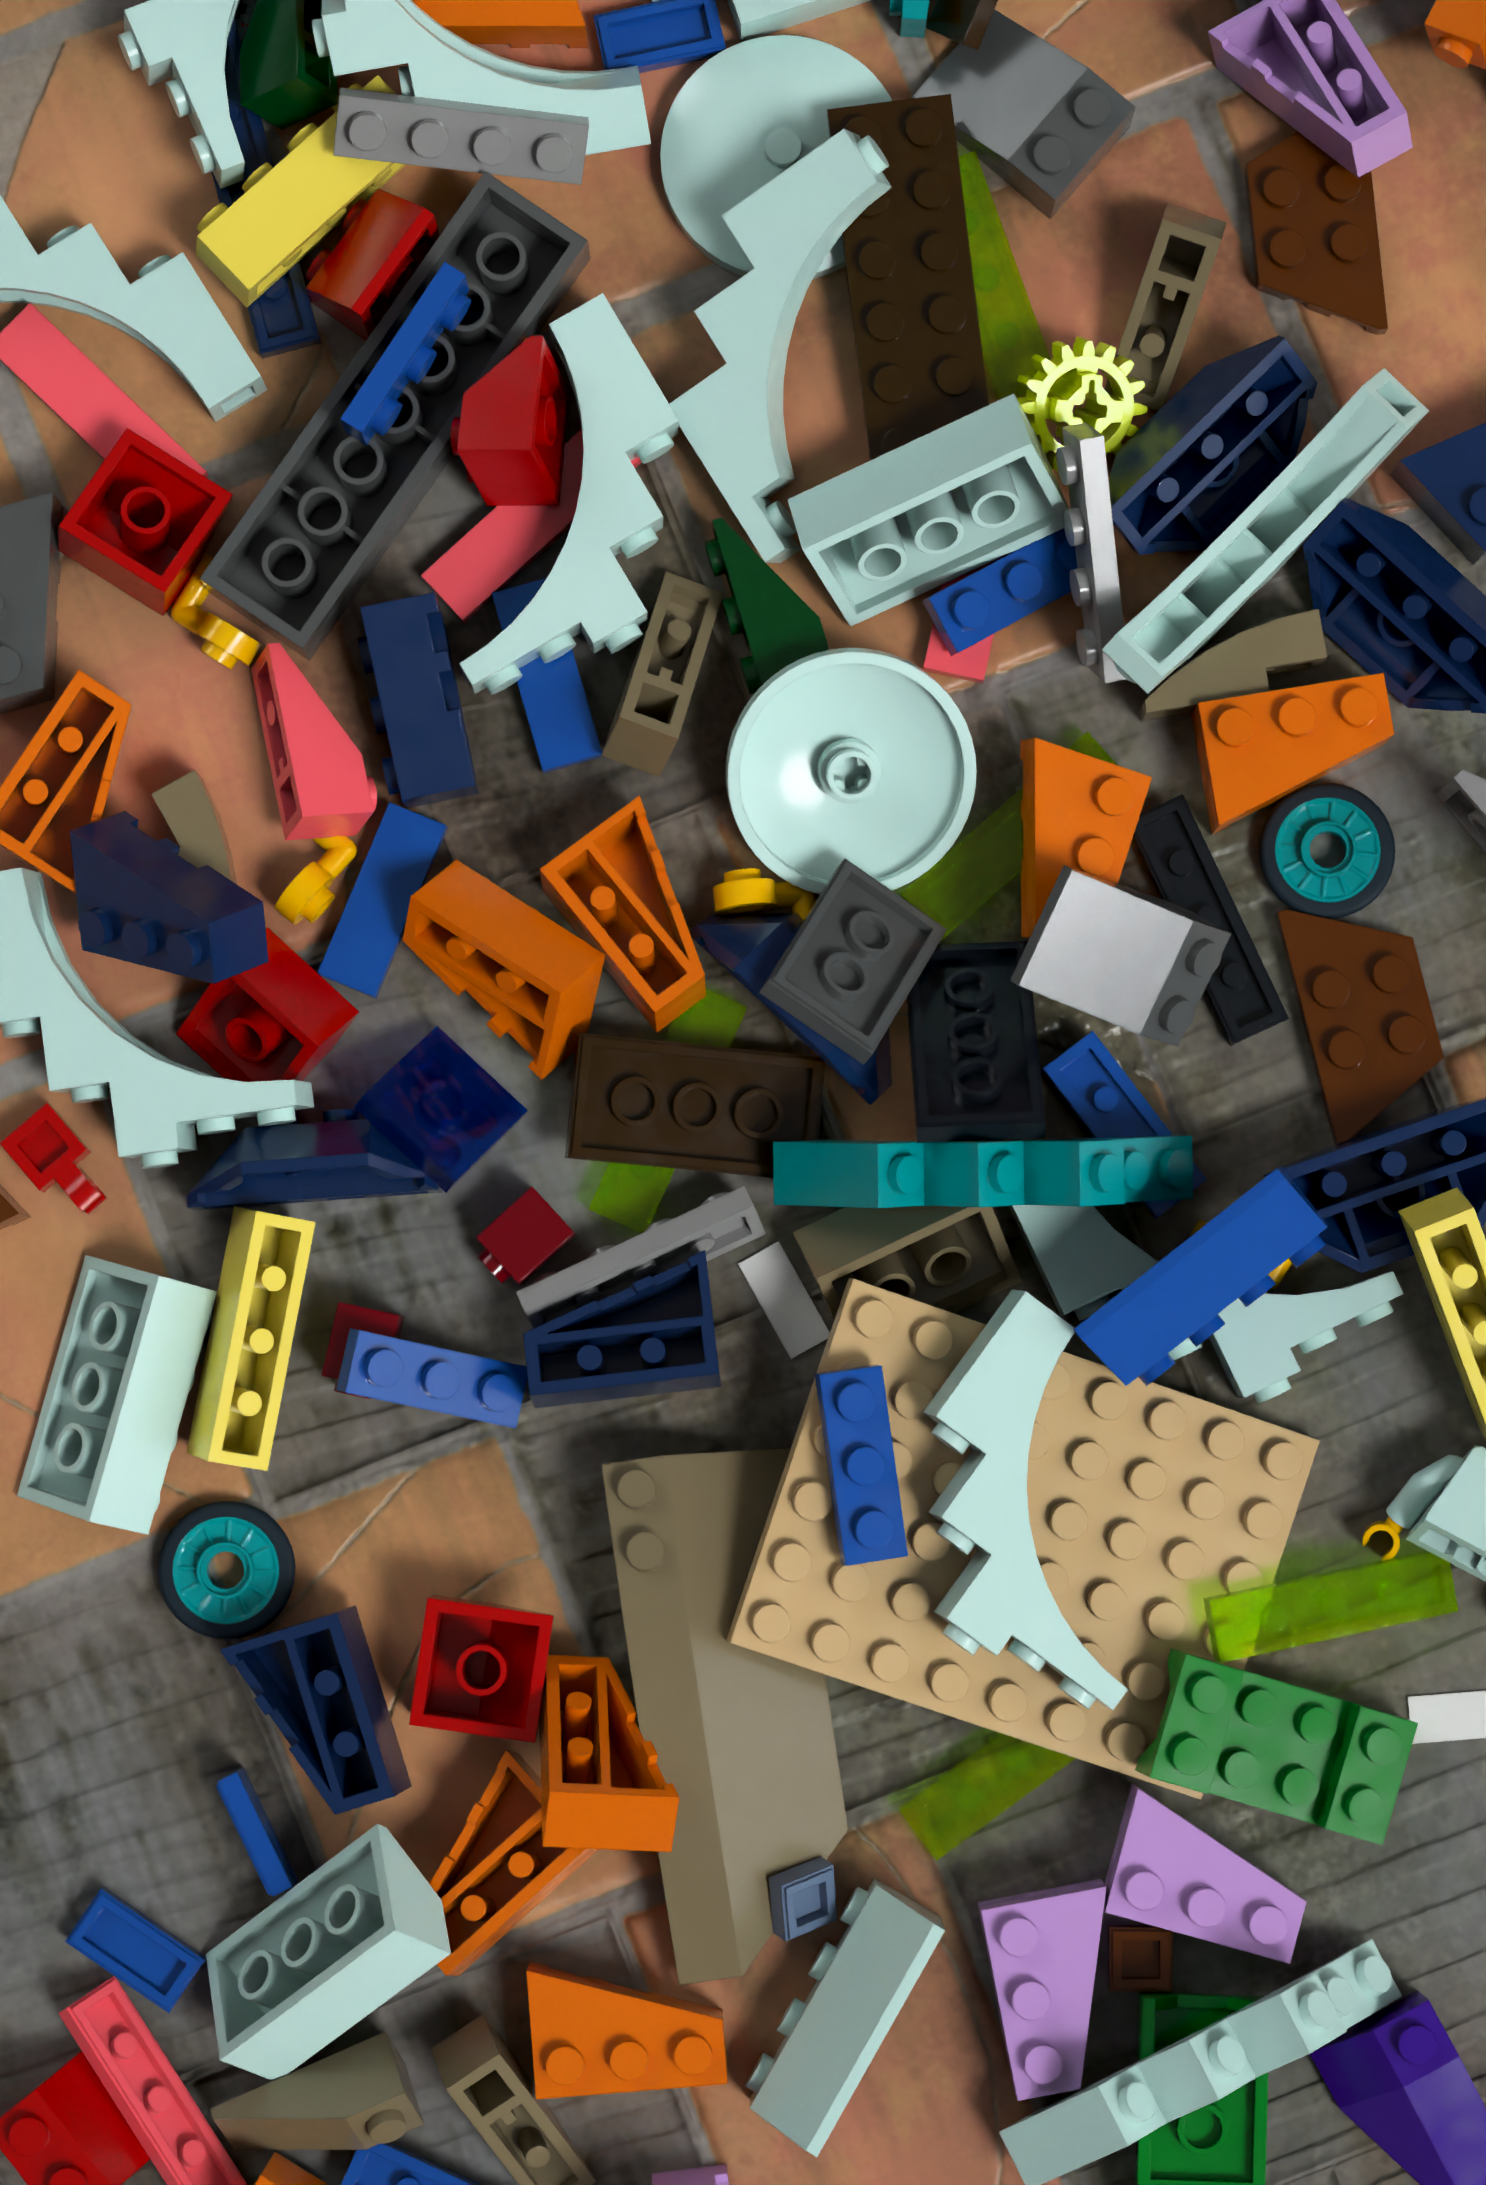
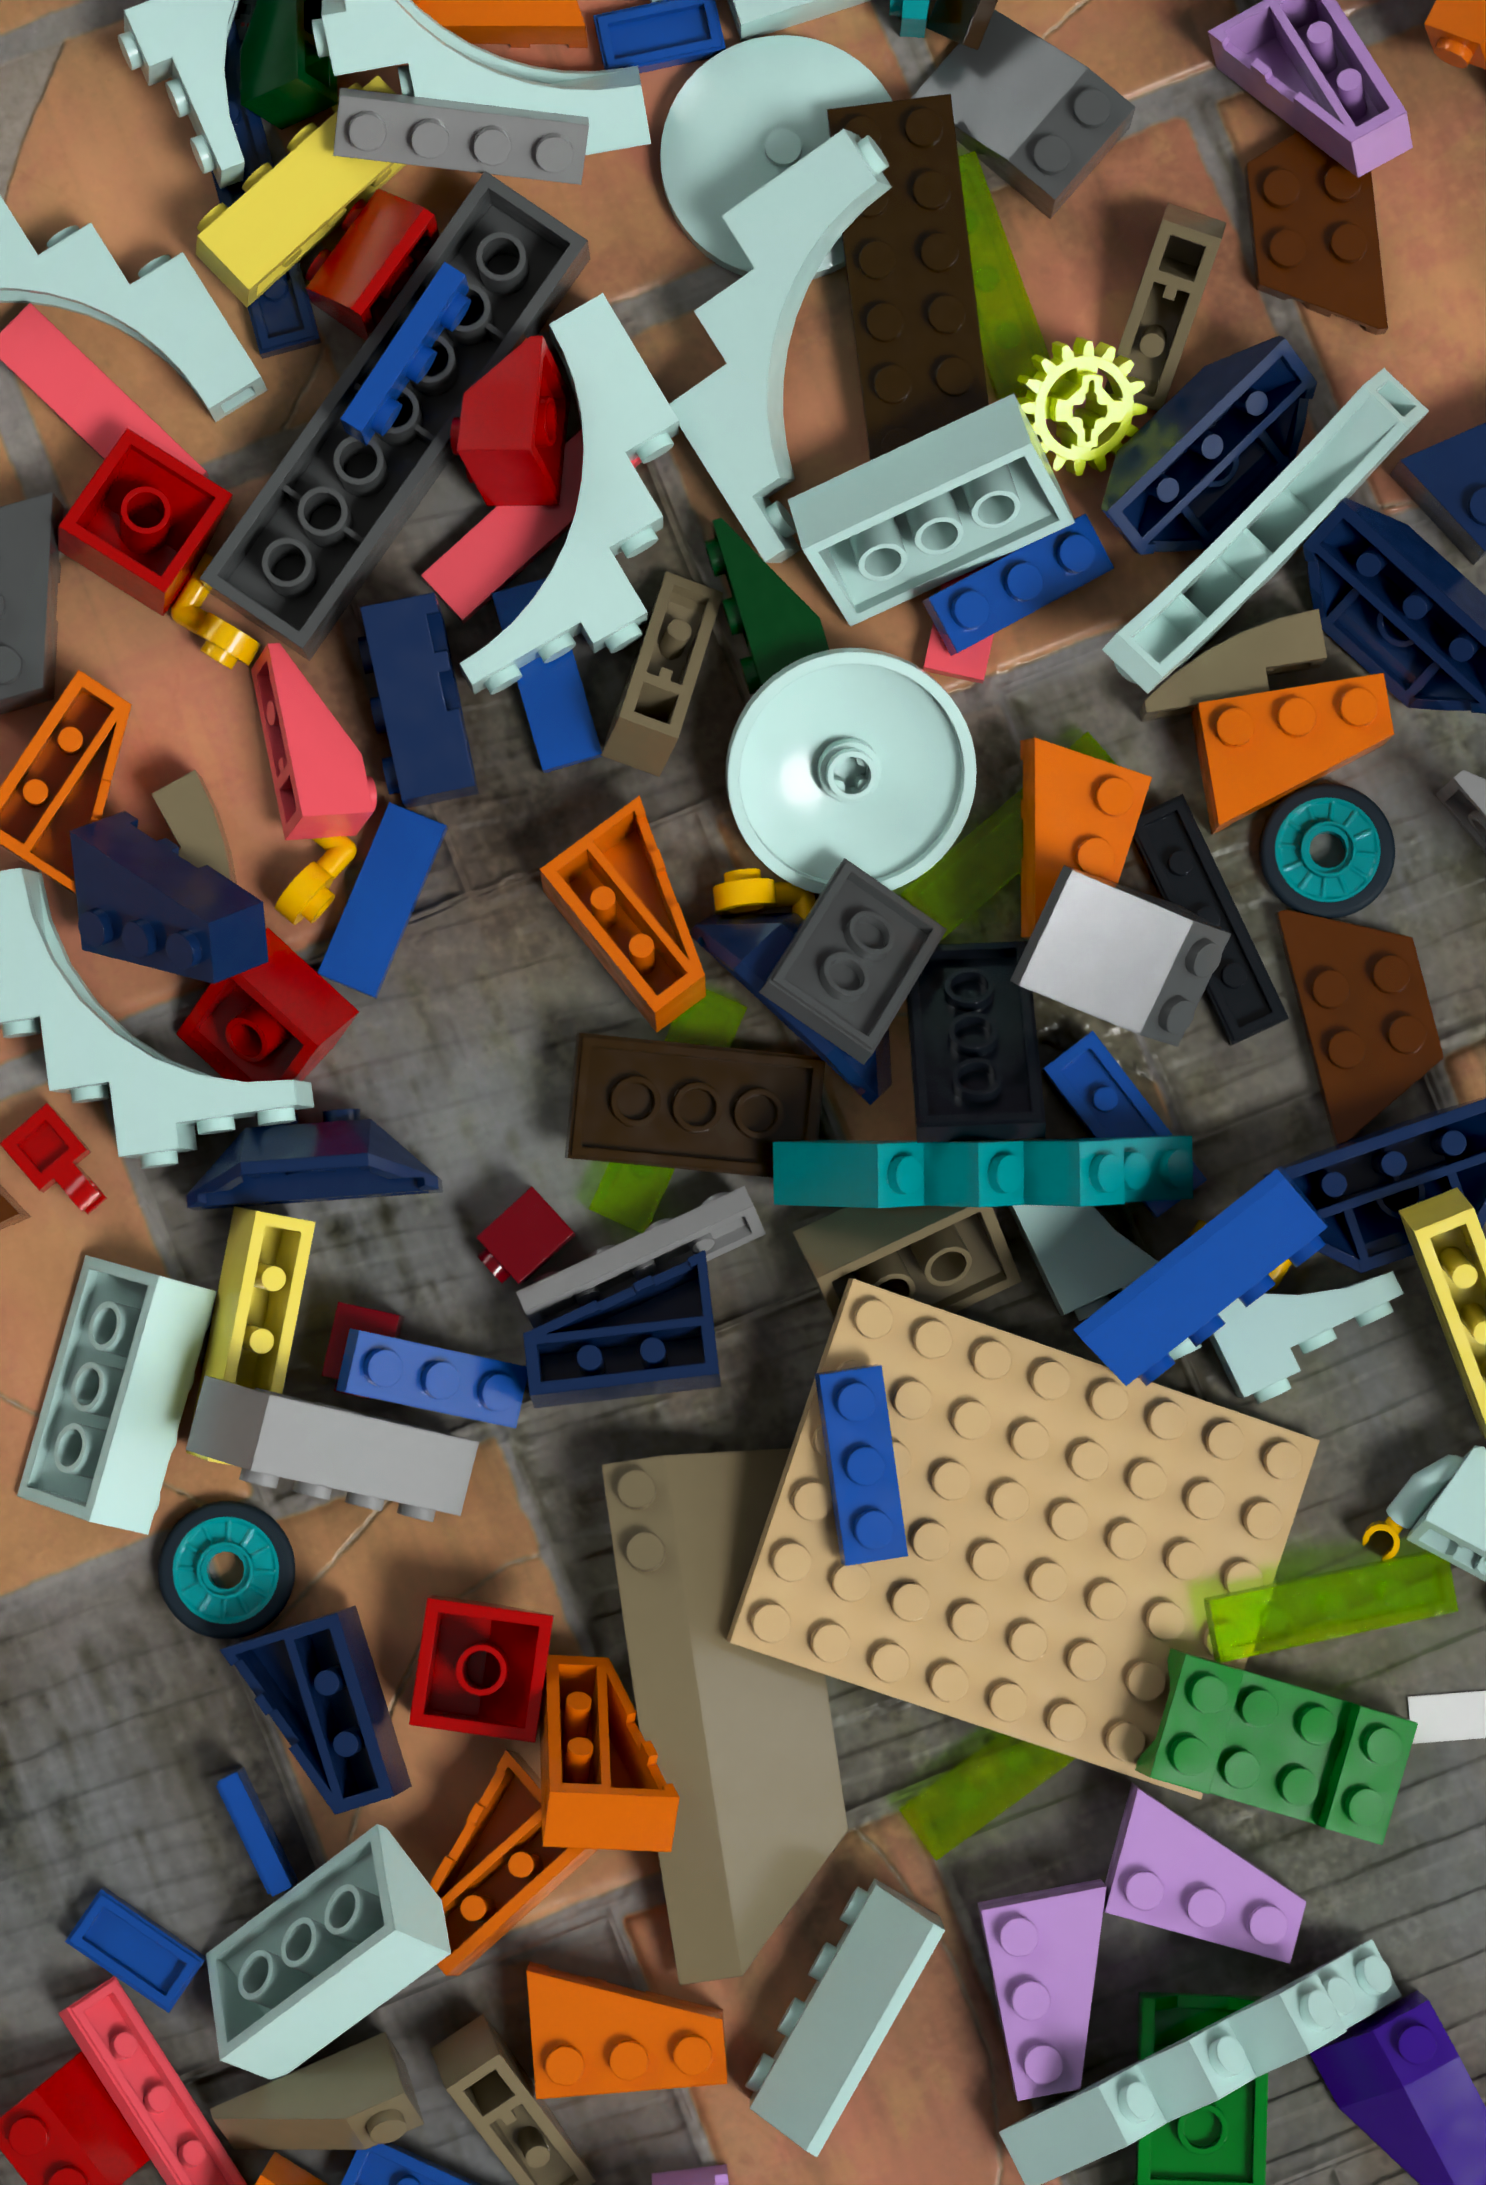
(331, 1450): none -> light grey wedge
(441, 1109): clear blue plate -> none
(509, 958): orange wedge -> none
(784, 1300): white sticker -> none
(803, 1898): sand blue tile -> none
(1002, 1590): light aqua arch -> none
(1091, 531): light grey plate -> none
(1140, 1958): reddish brown tile -> none

